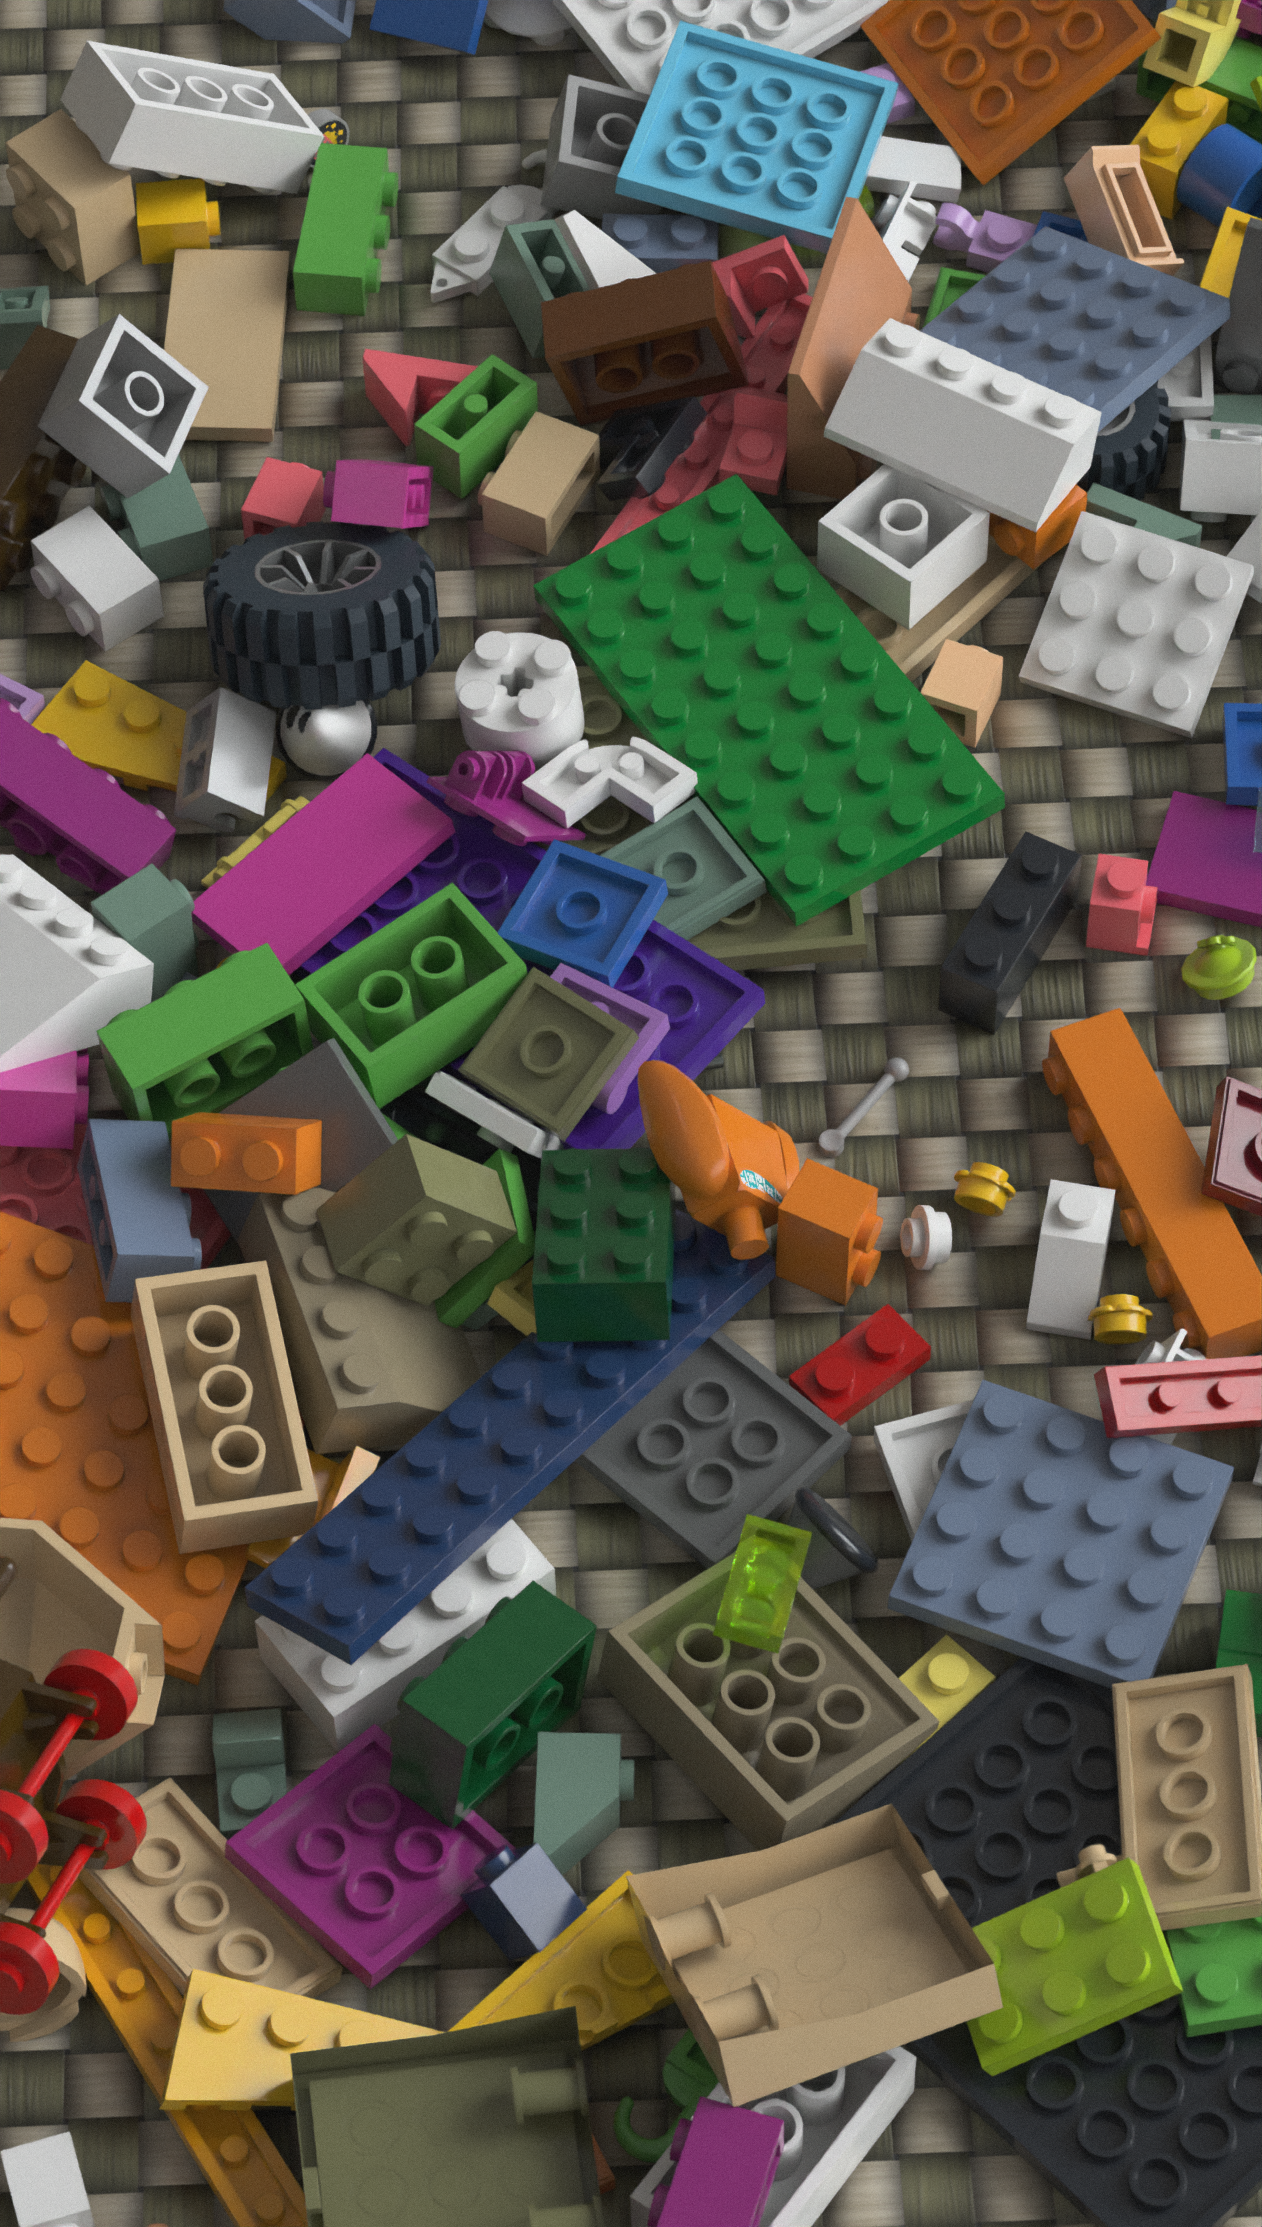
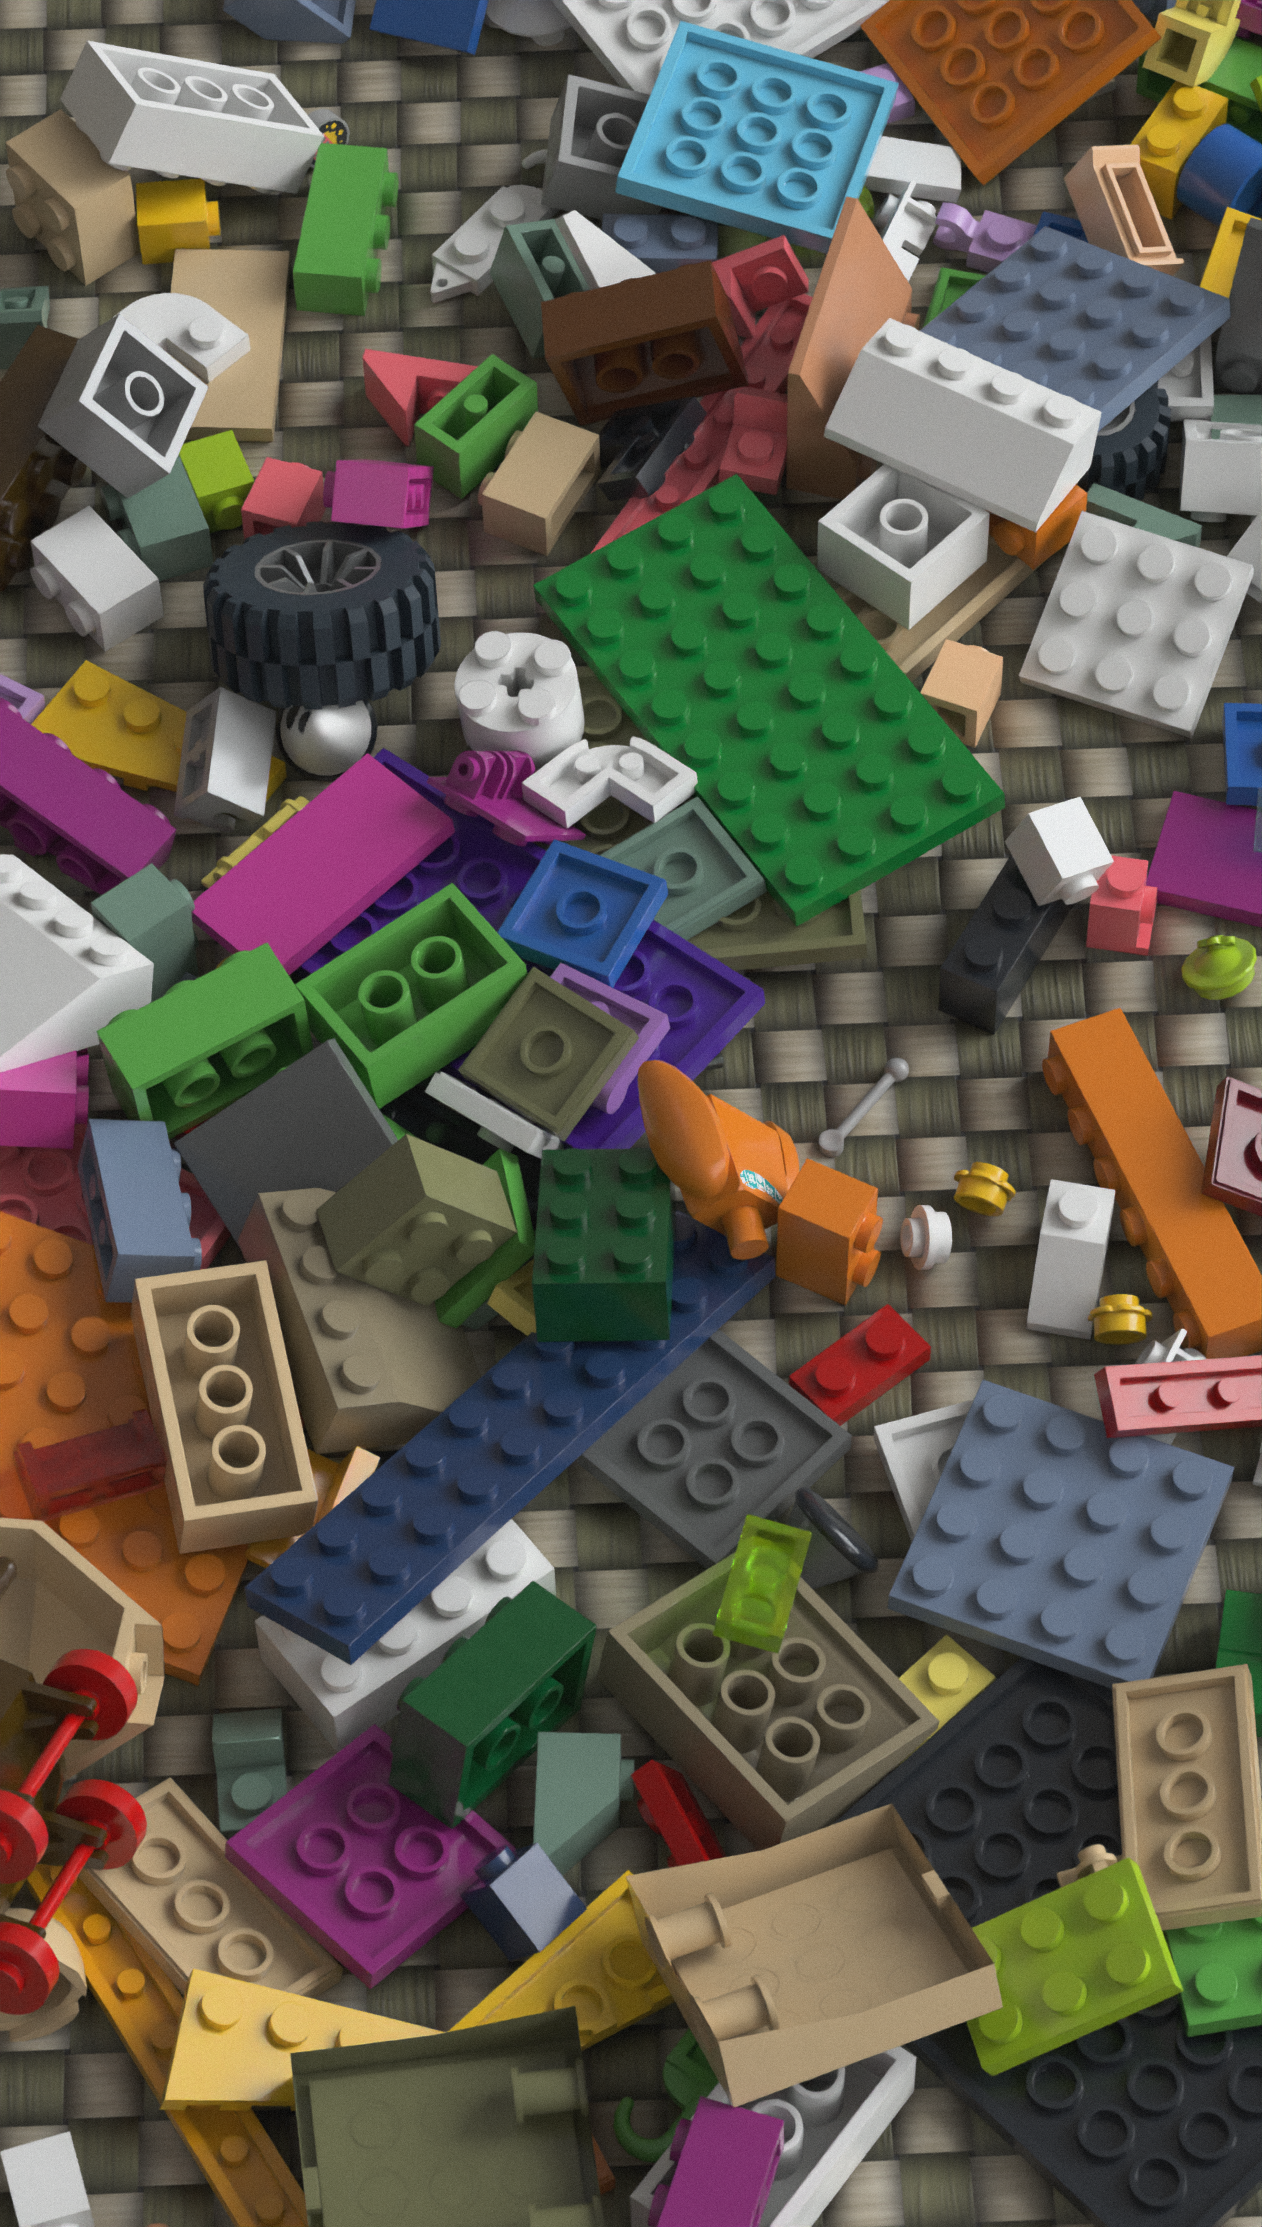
(91, 1468): none -> clear red hinge
(189, 332): none -> white plate
(218, 478): none -> lime brick
(246, 1153): orange brick -> none
(675, 1813): none -> red plate
(1060, 852): none -> white brick

